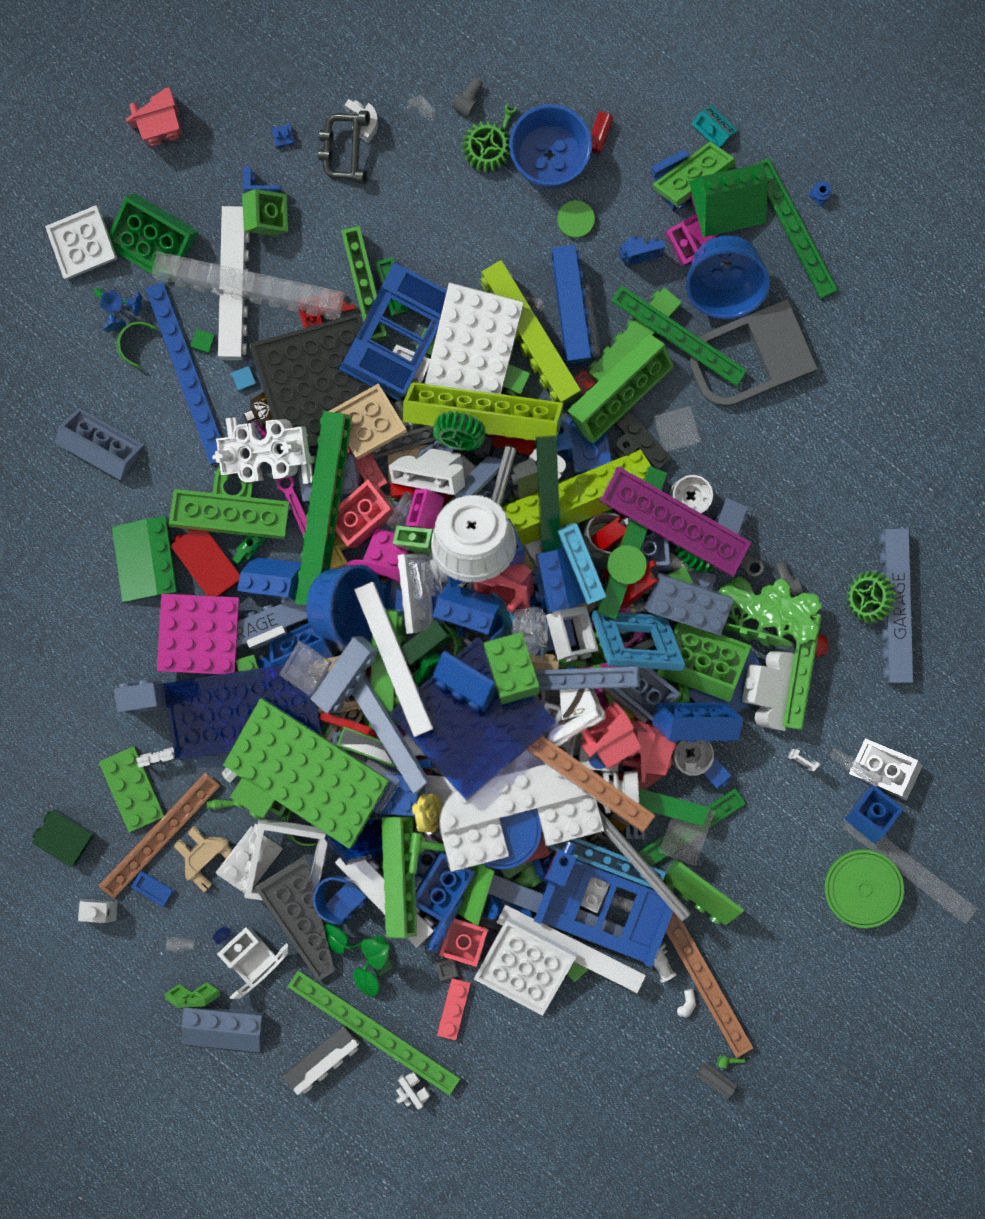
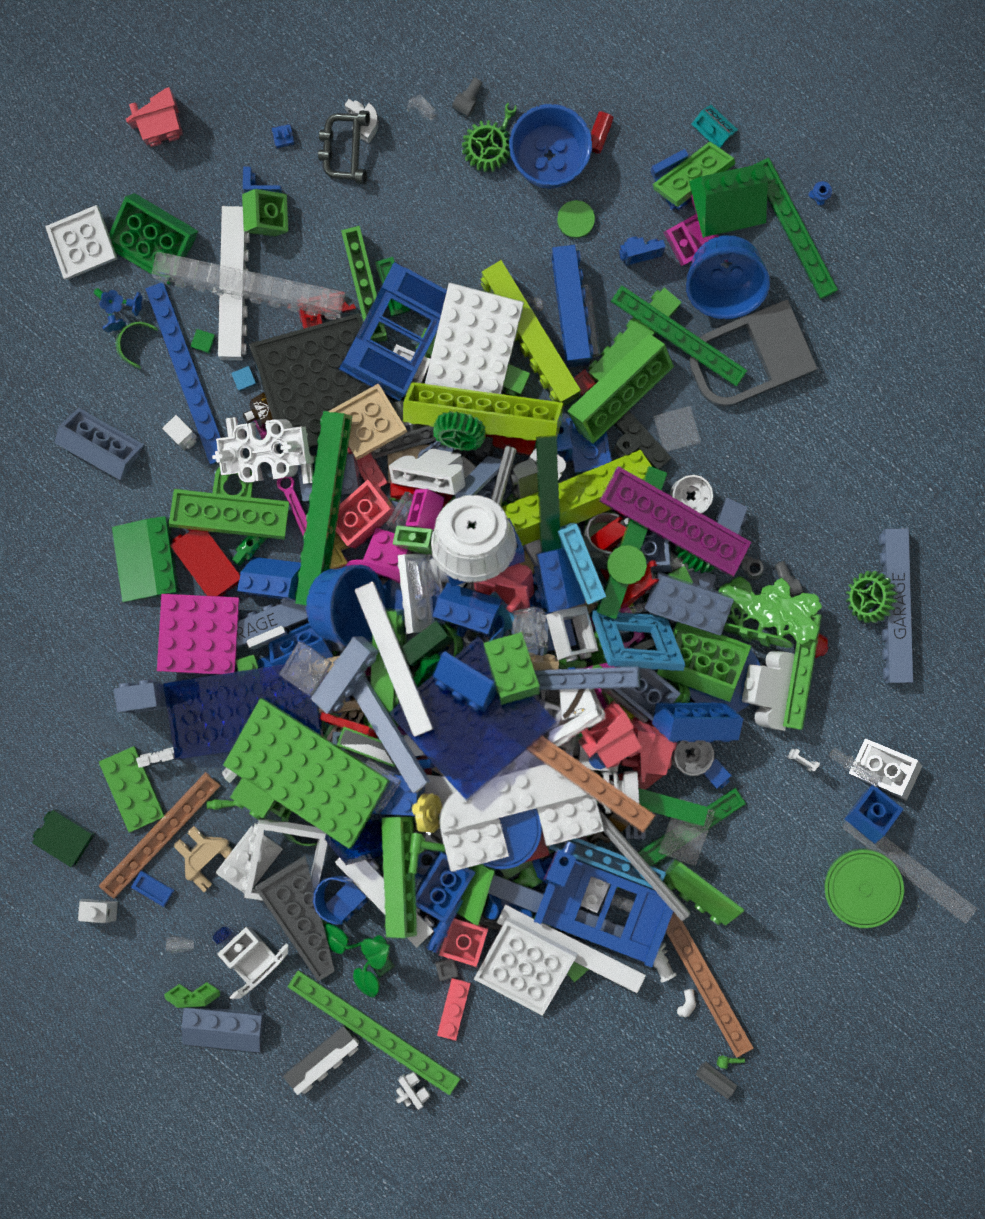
(180, 433): none -> white brick

